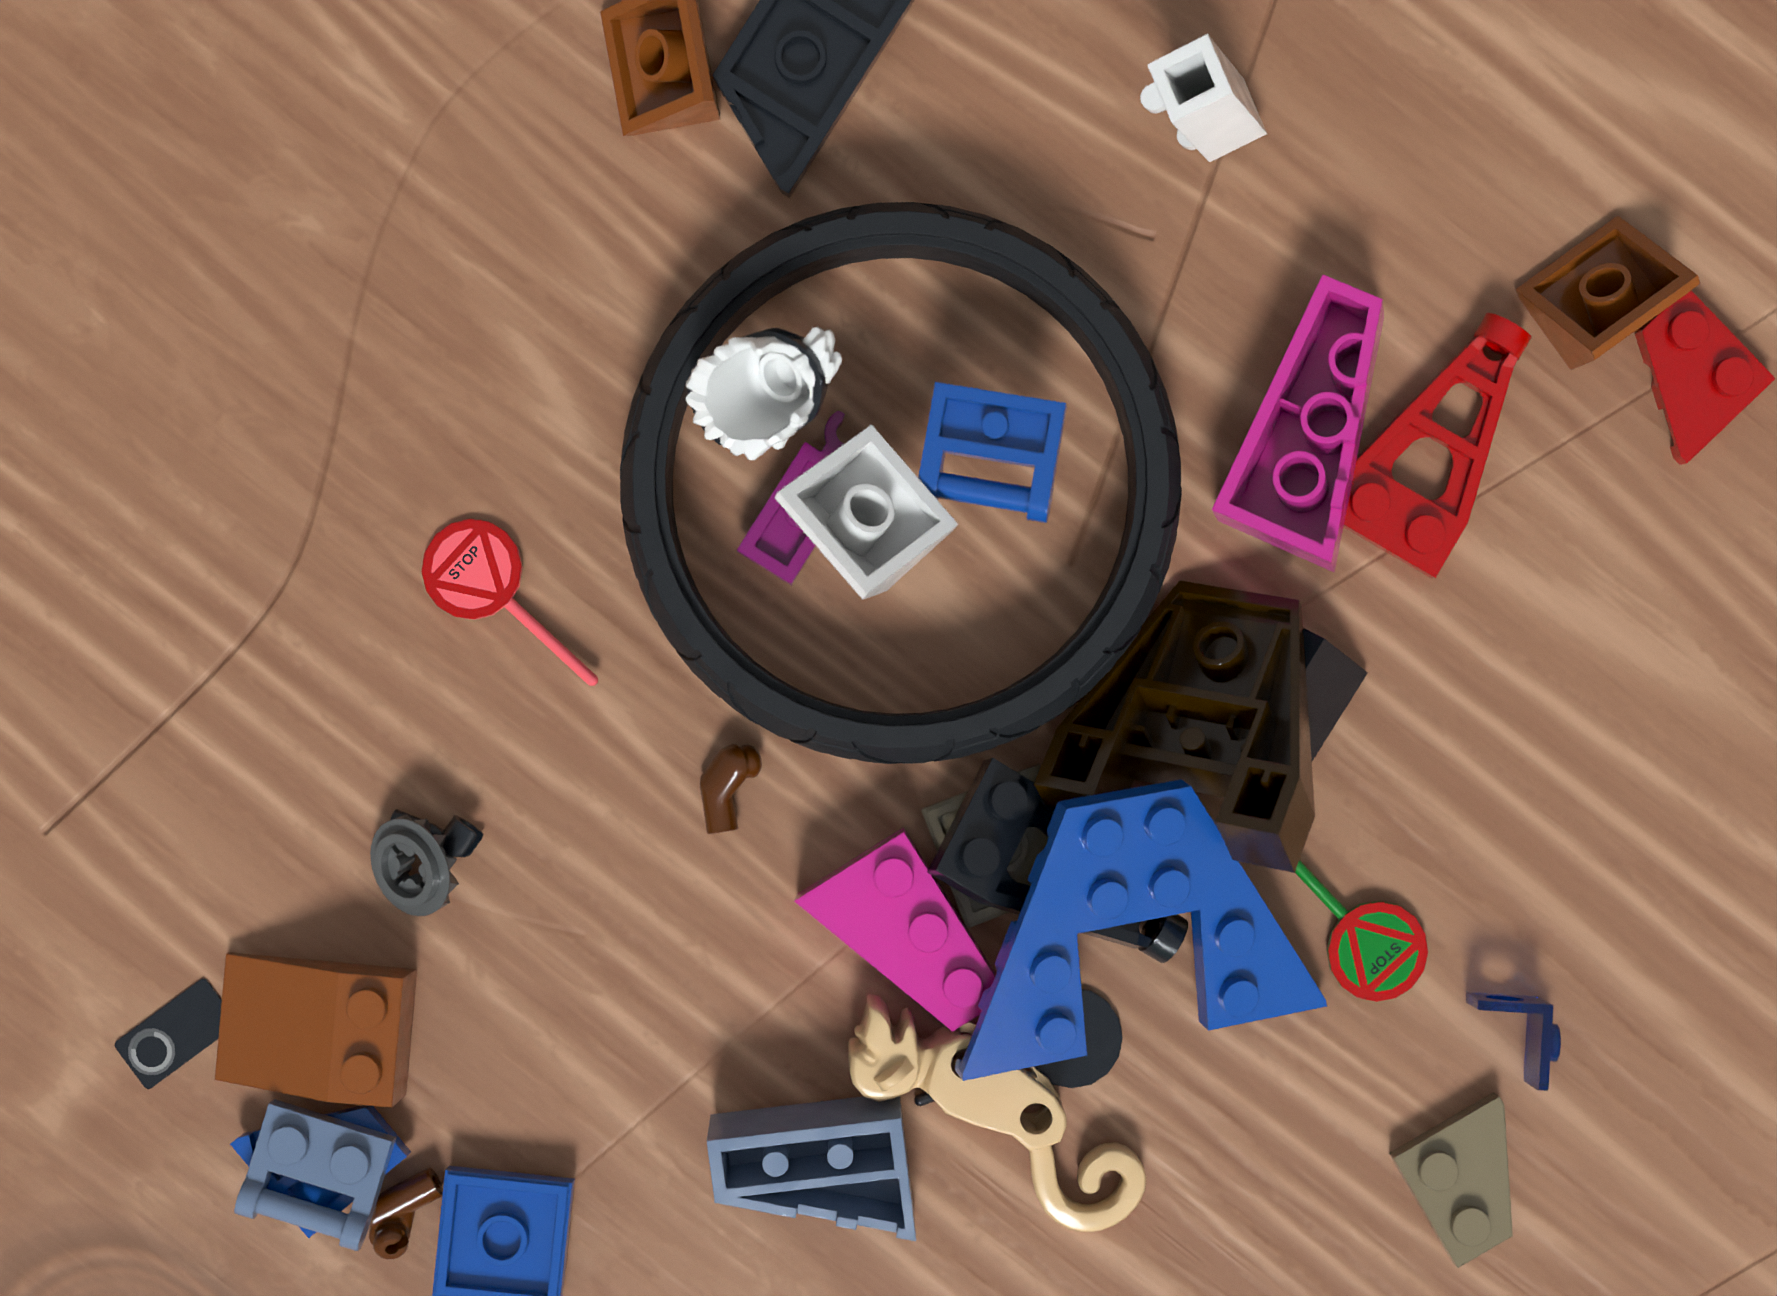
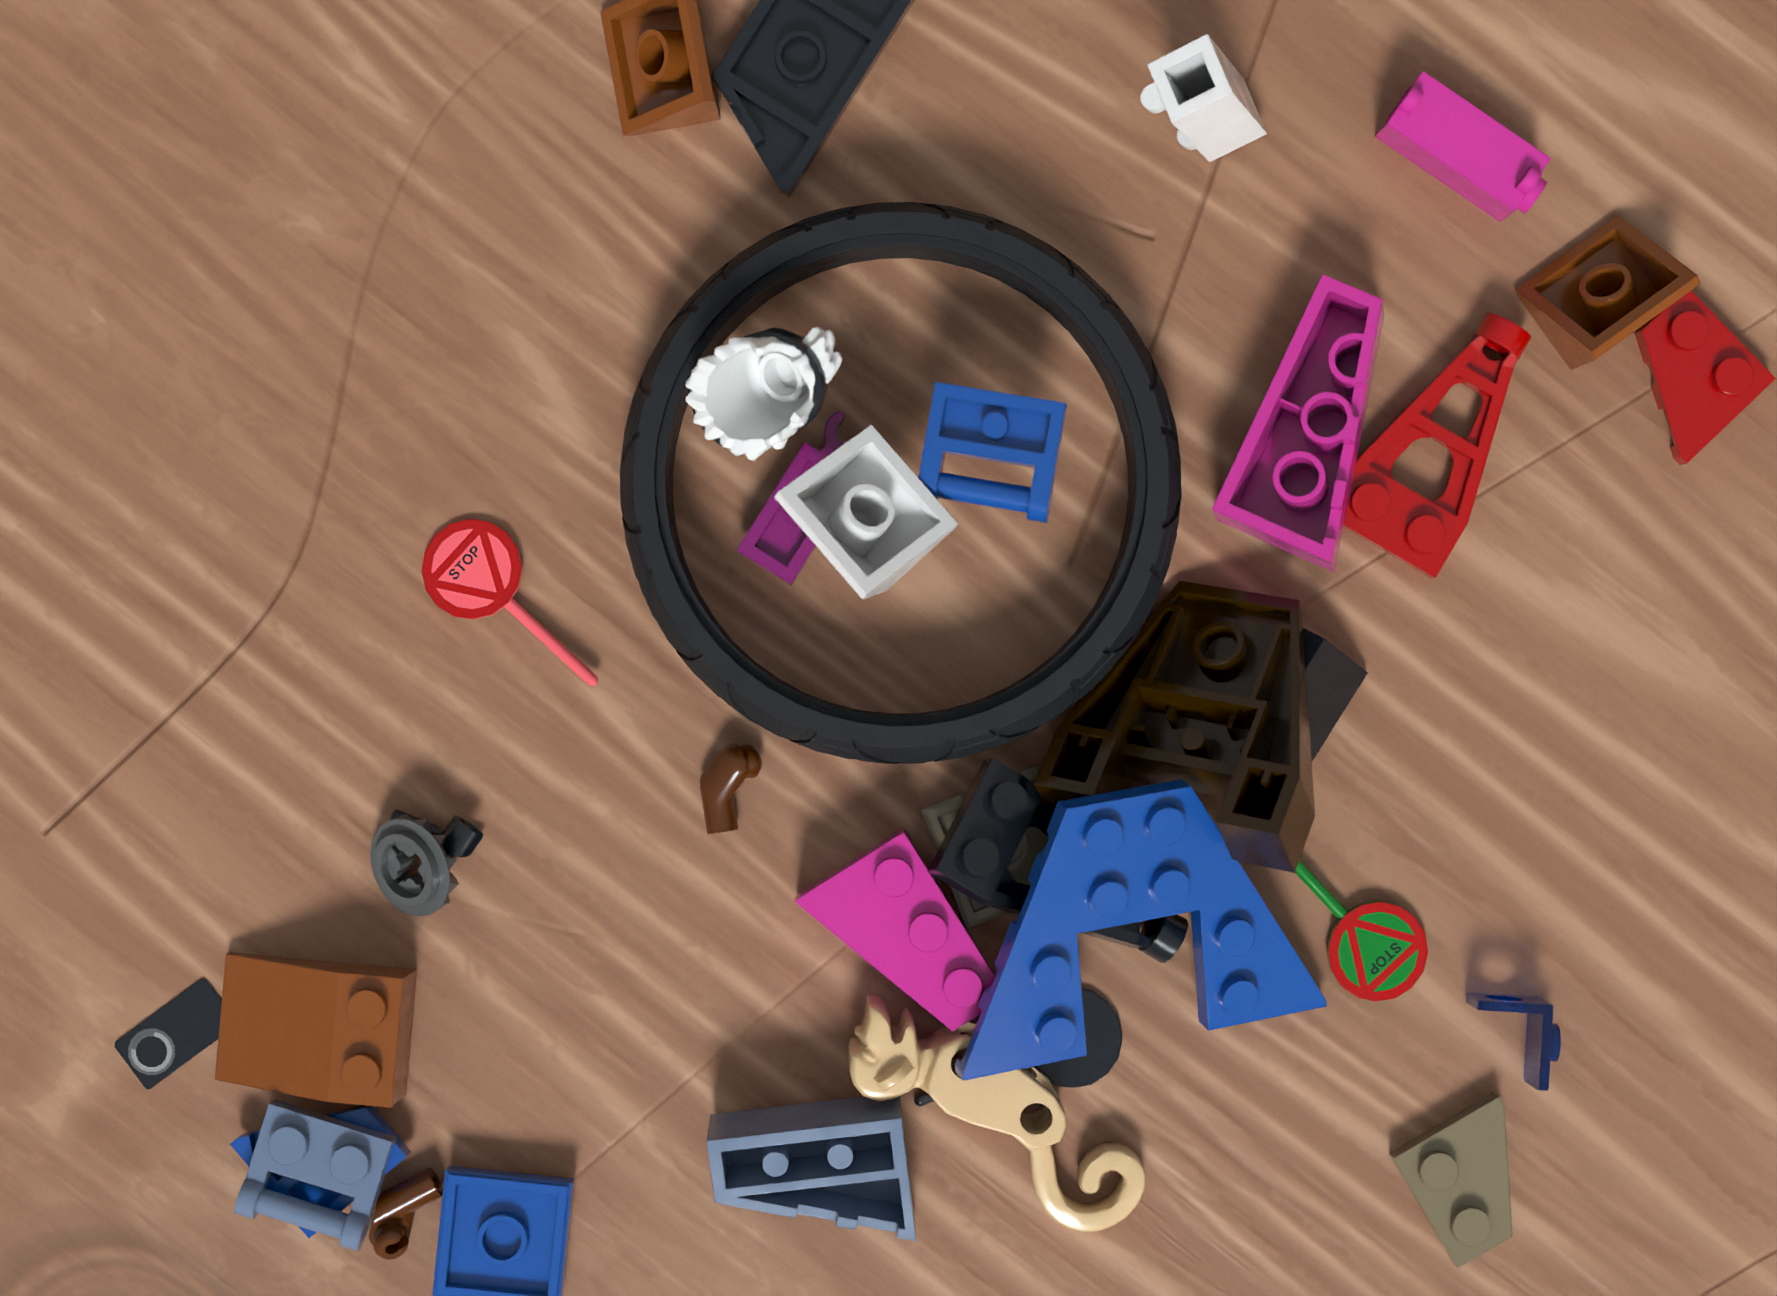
(1465, 148): none -> dark pink brick

